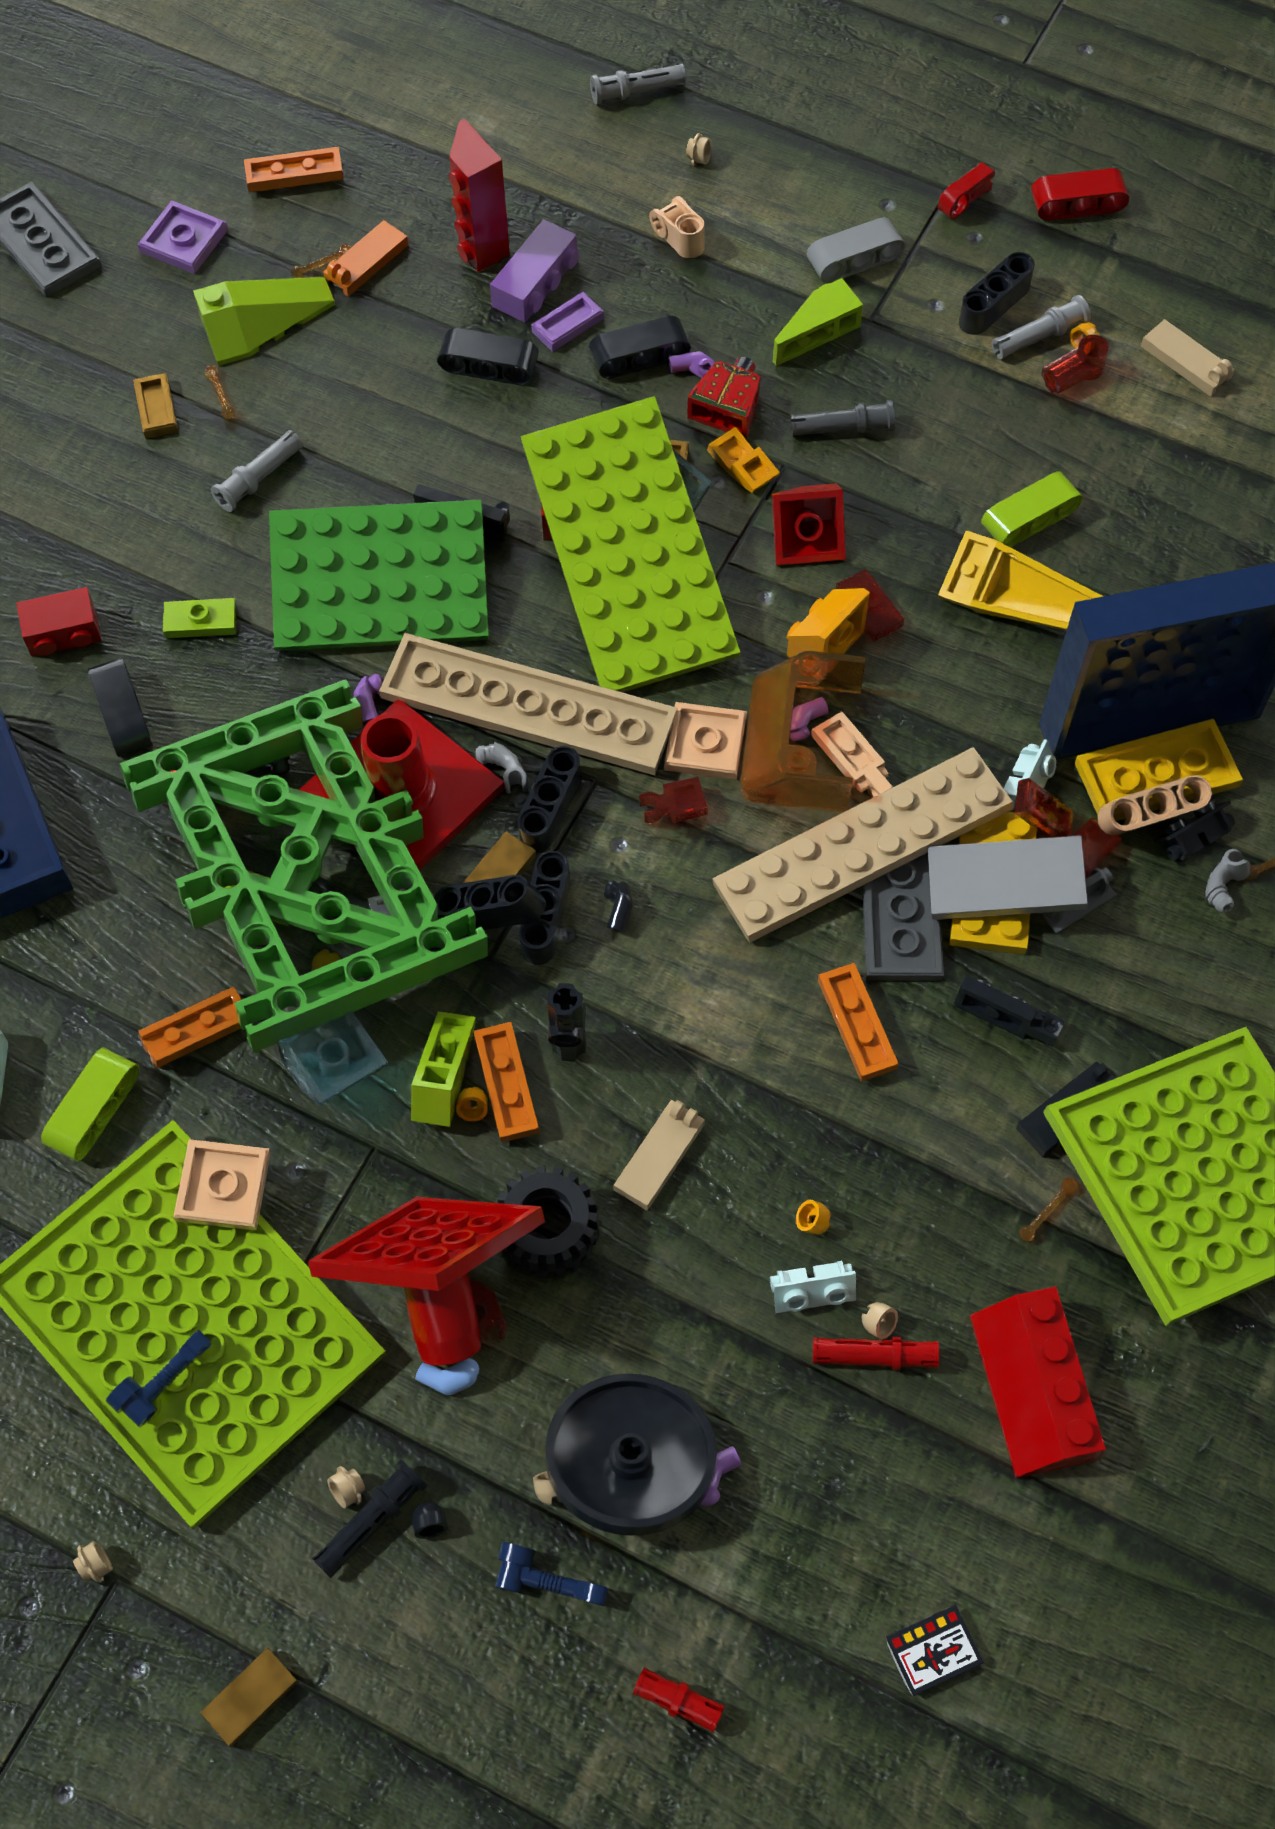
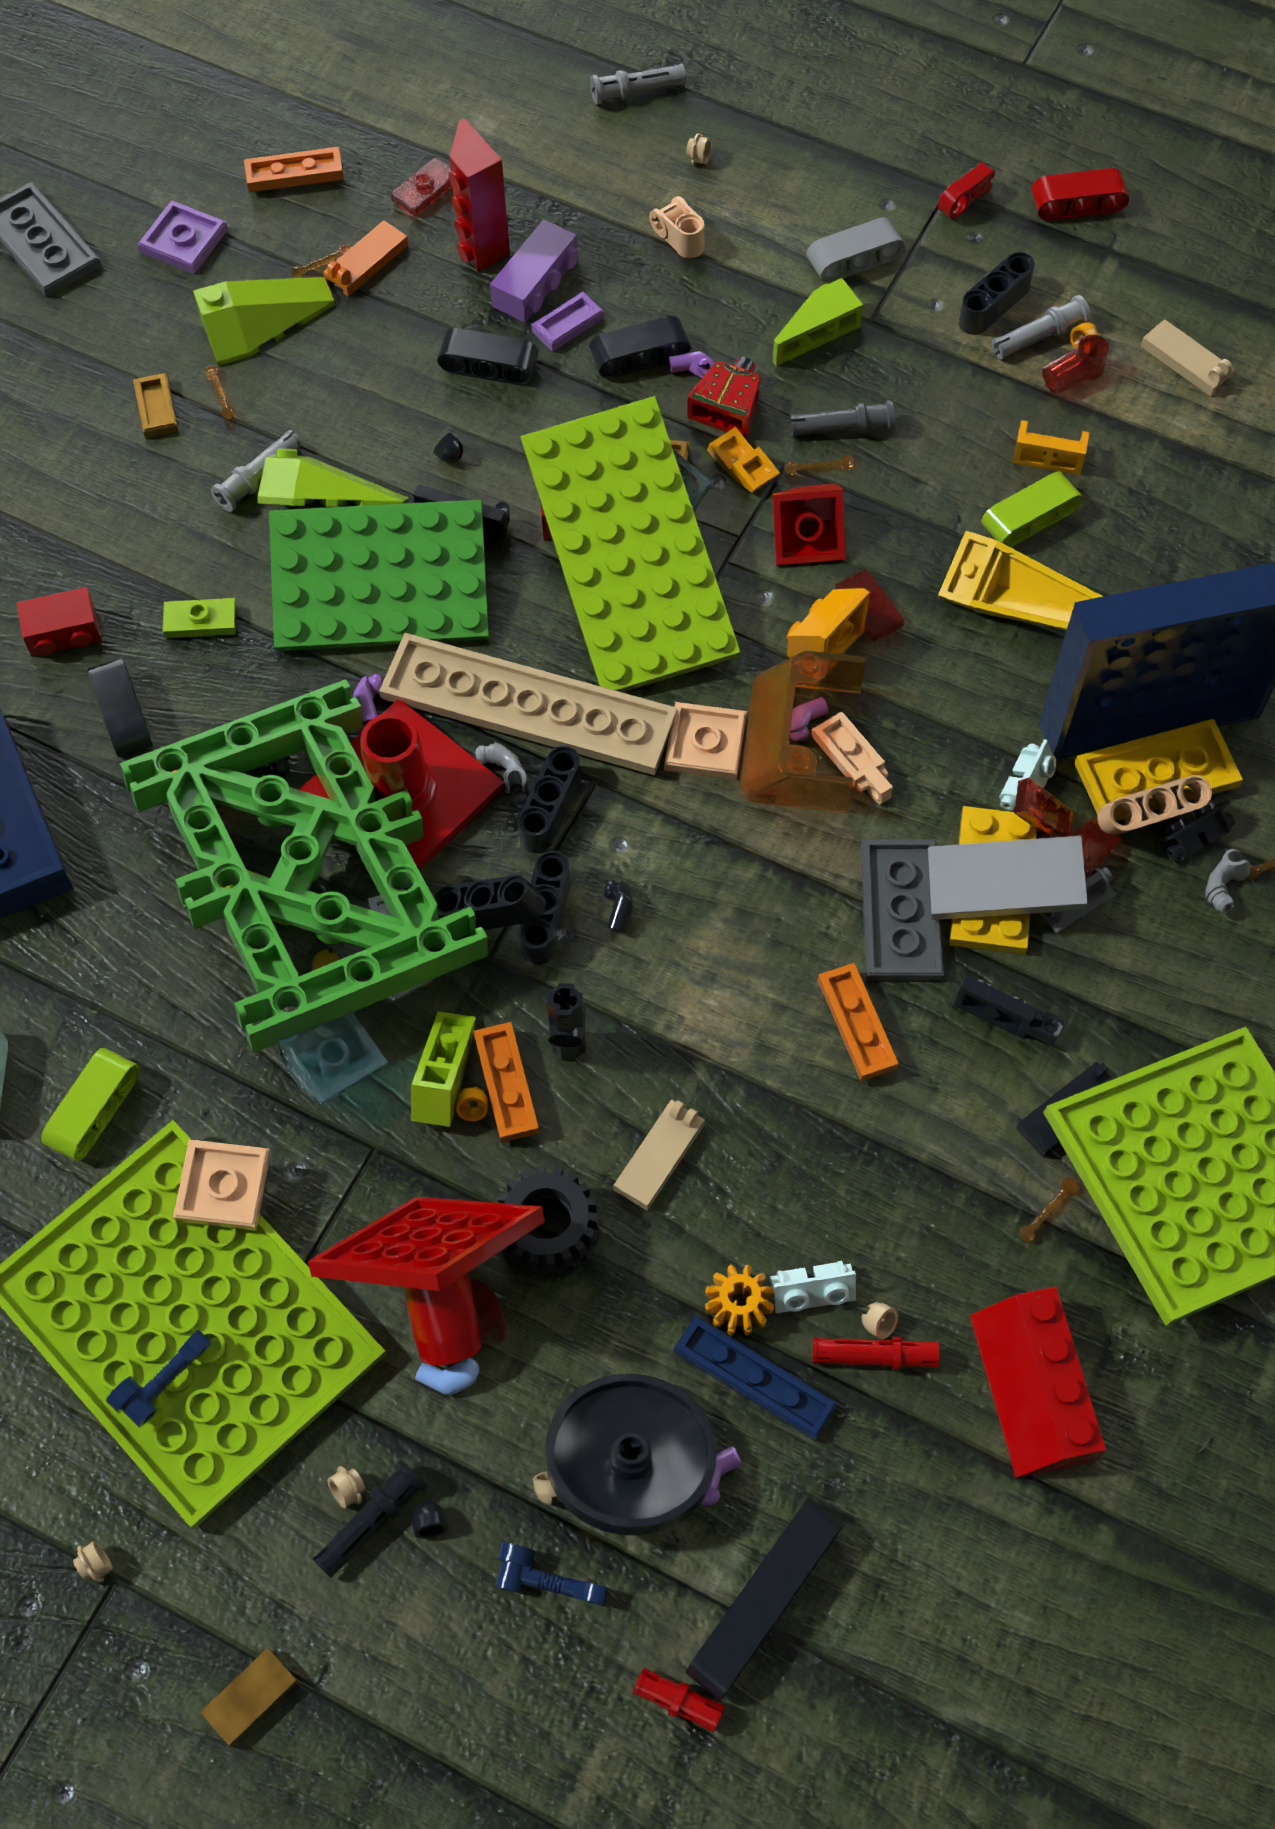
(191, 1028): orange hinge -> none
(301, 479): none -> lime wedge
(423, 187): none -> clear red plate
(449, 449): none -> black hinge
(505, 858): pearl gold tile -> none
(679, 799): clear red plate -> none
(749, 1287): none -> light orange gear
(755, 1378): none -> dark blue tile
(764, 1599): none -> black beam
(817, 1211): light orange hinge -> none
(846, 463): none -> clear orange hinge
(861, 844): tan plate -> none
(933, 1650): piece -> none
(1050, 451): none -> light orange hinge

